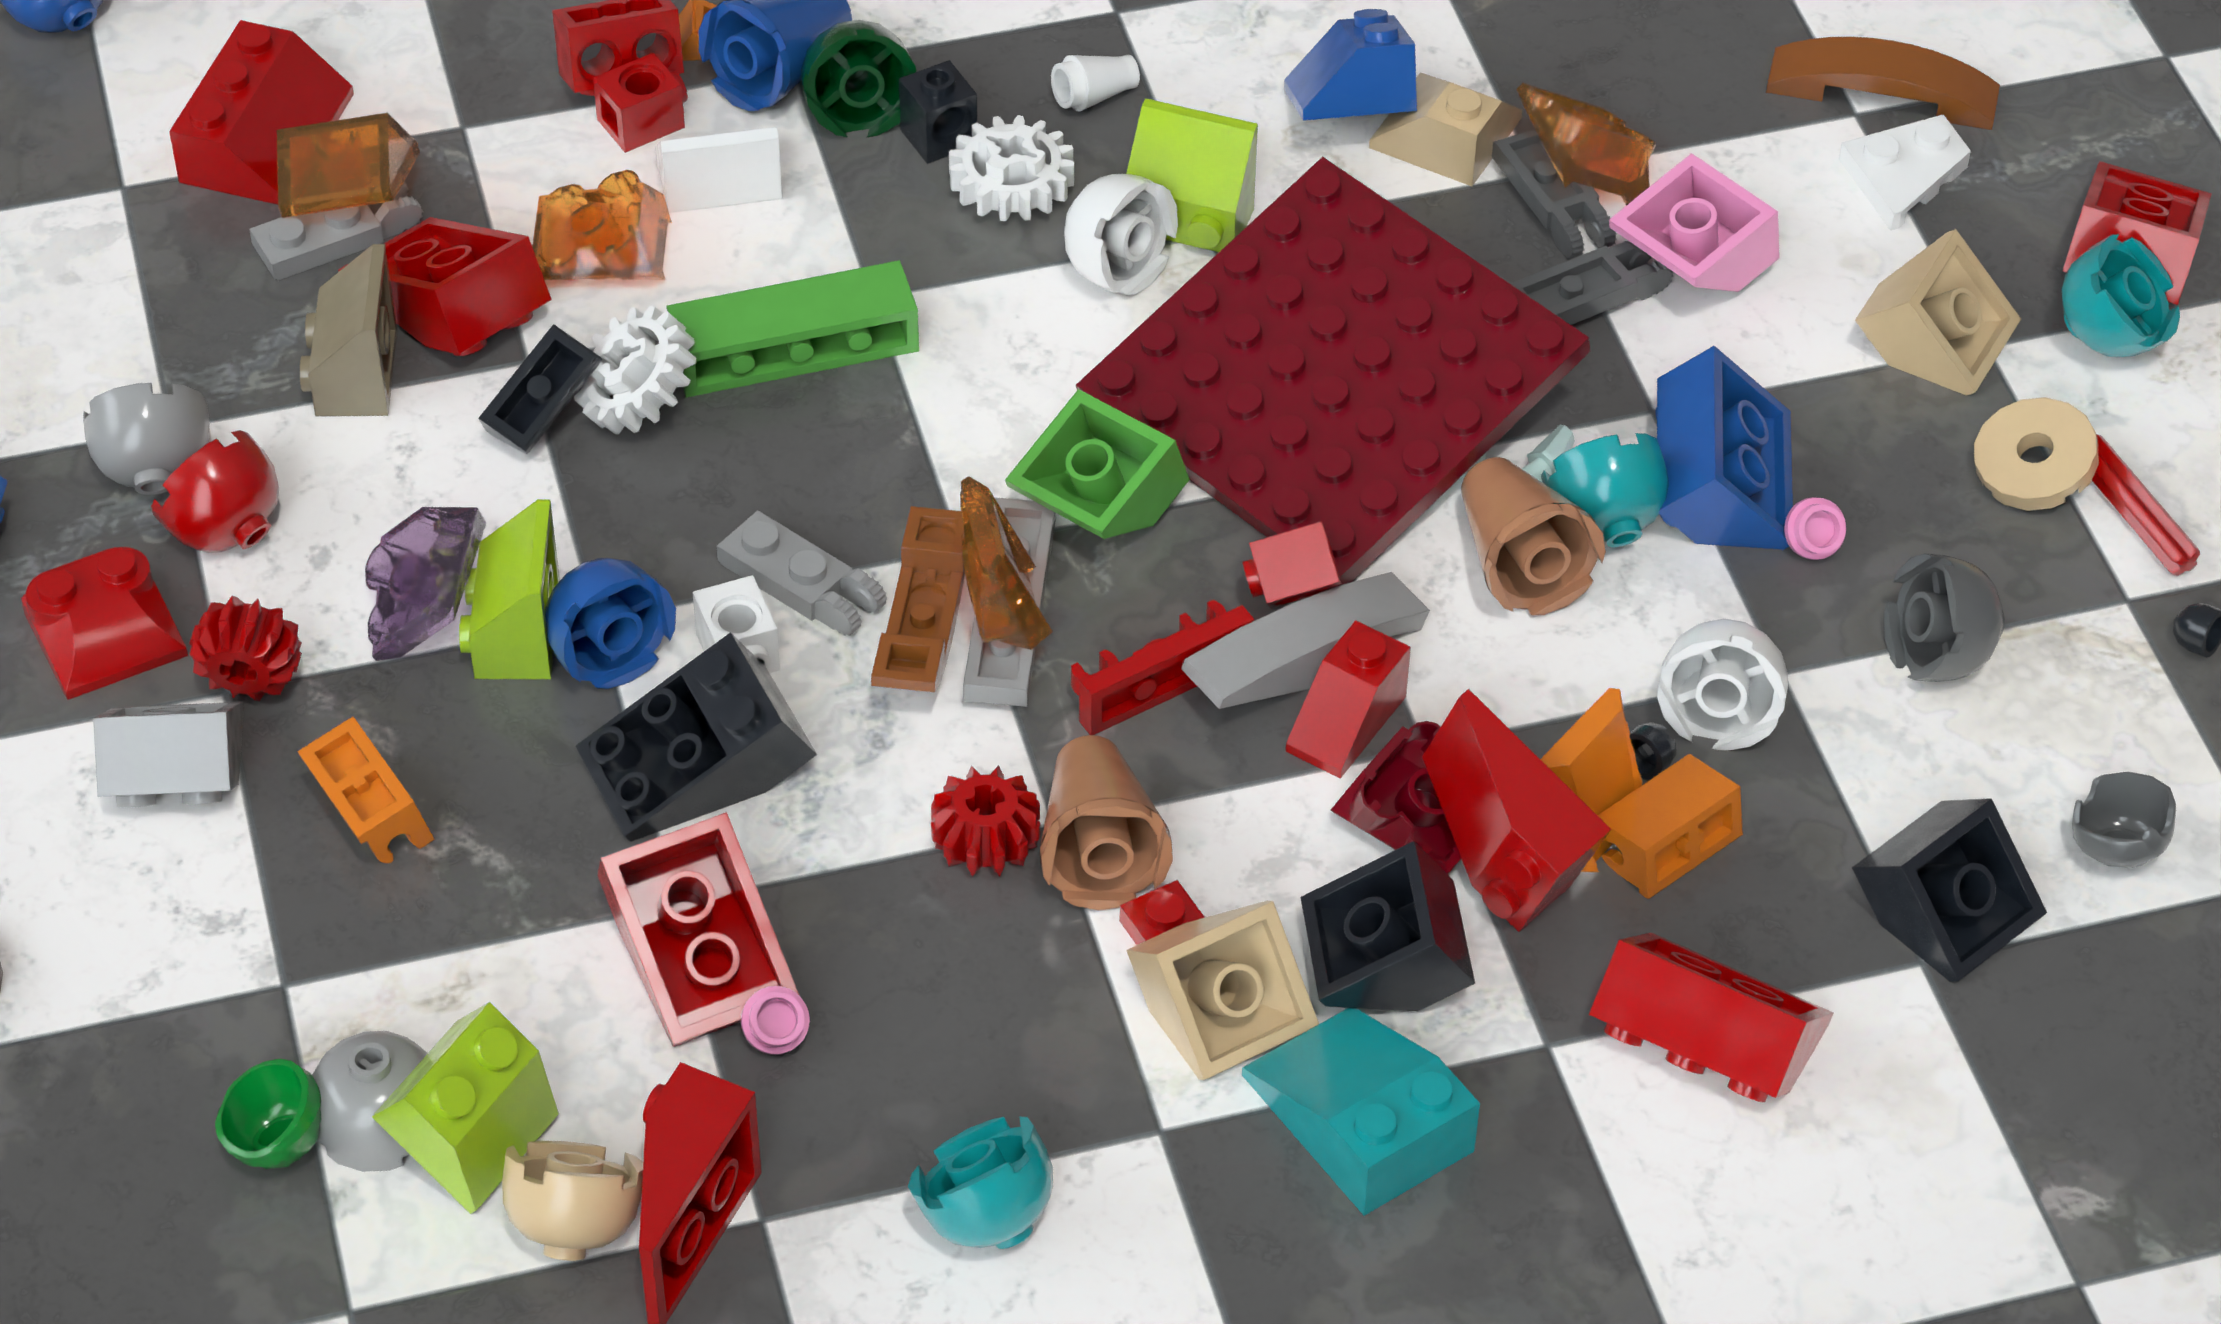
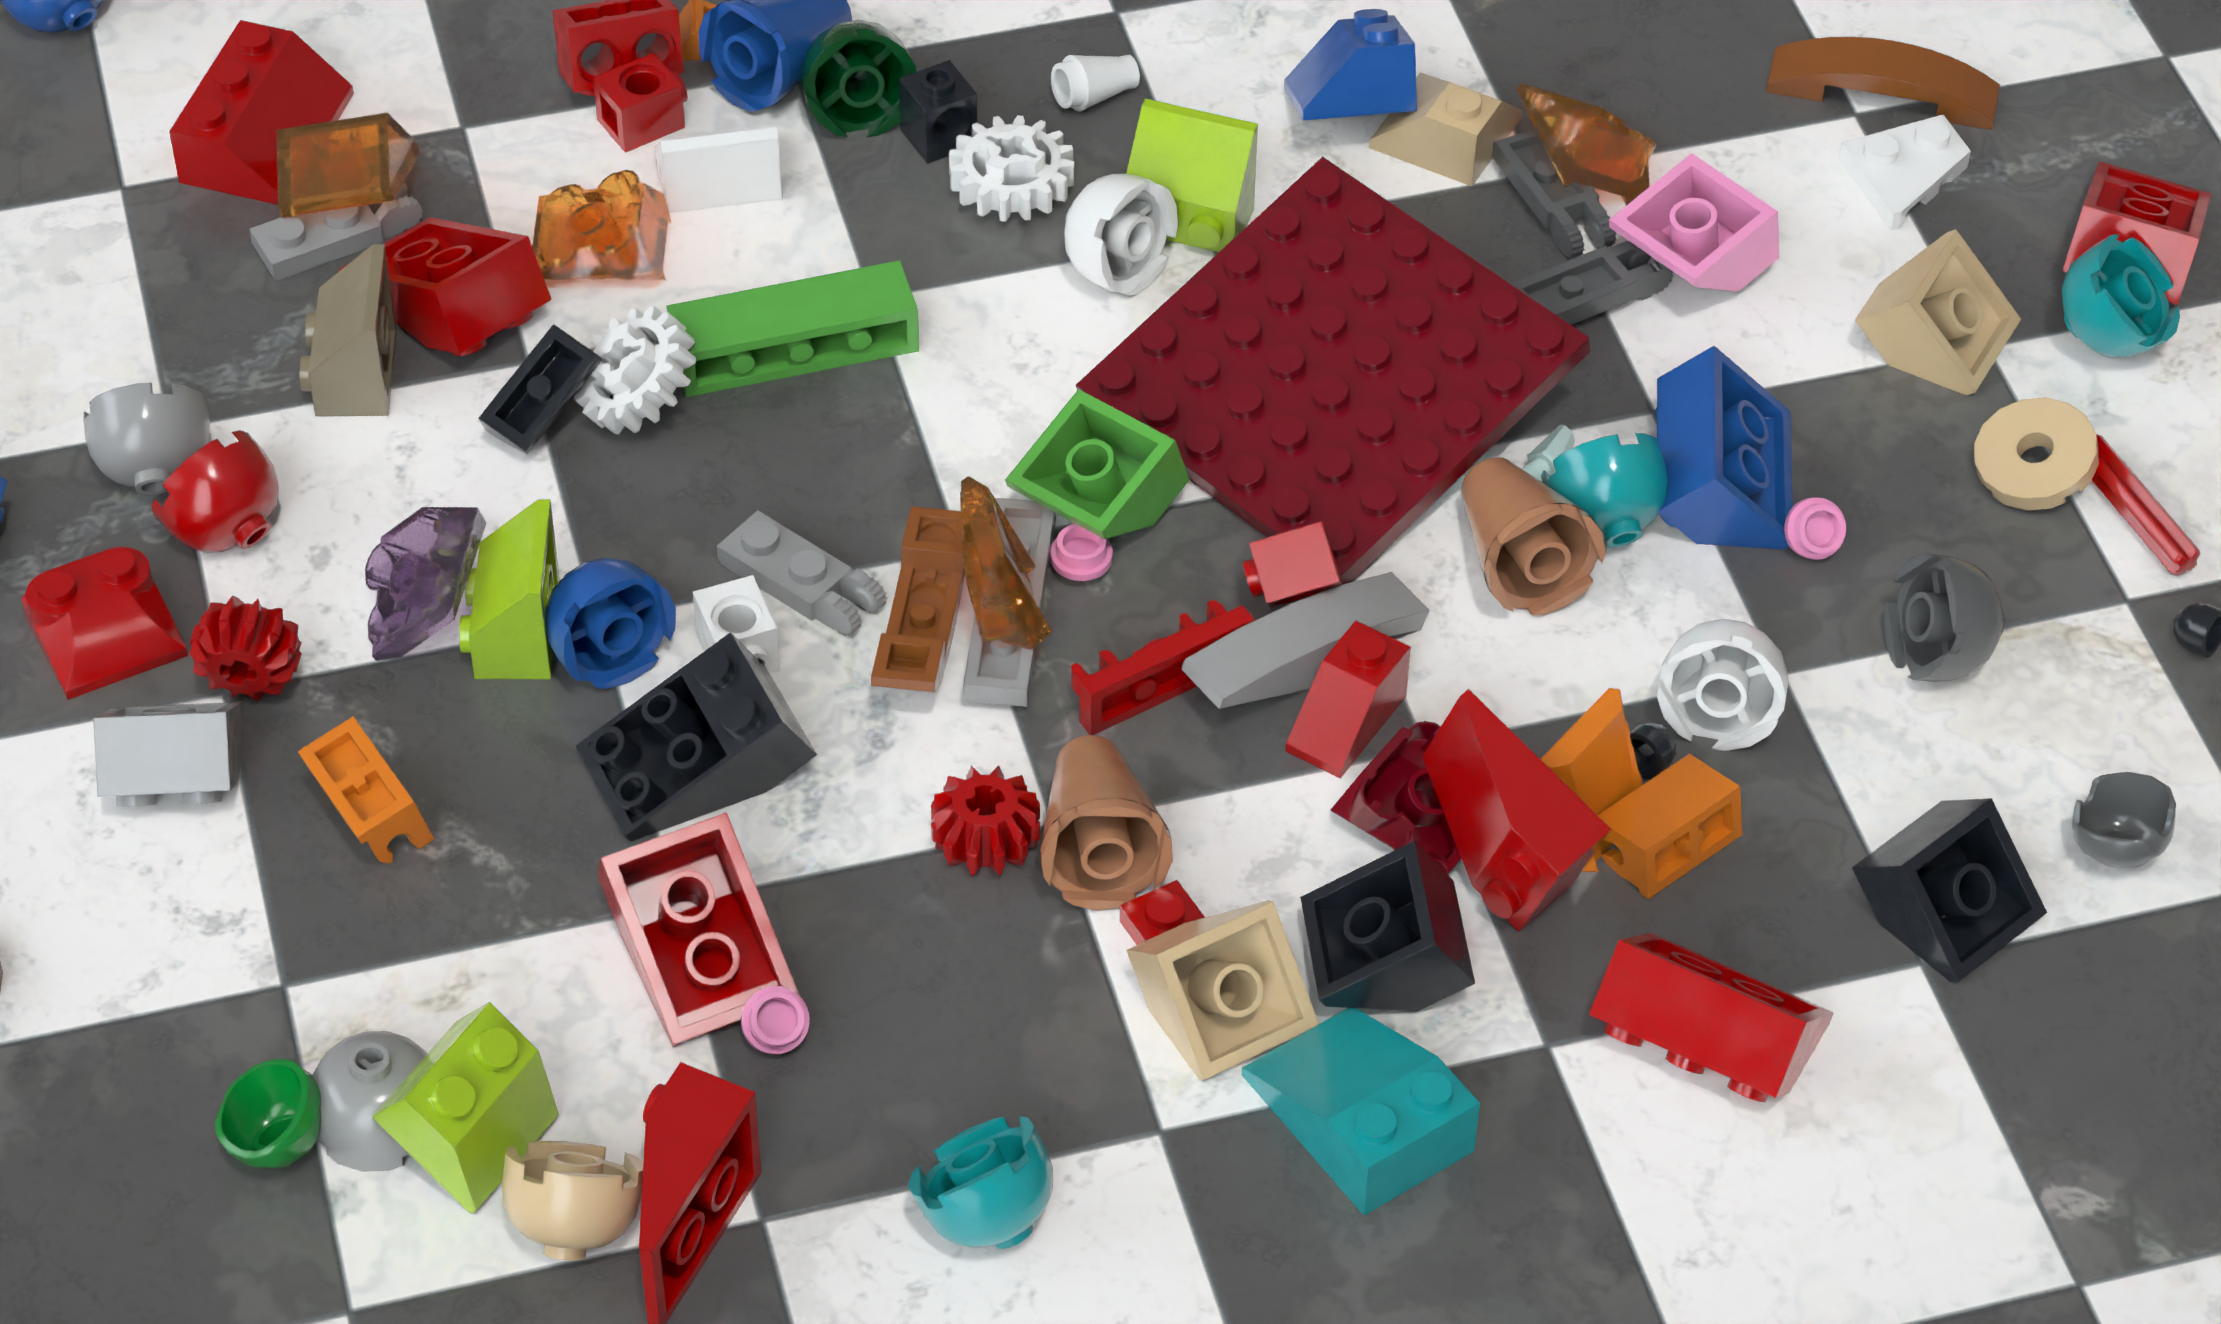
(1080, 554): none -> bright pink plate

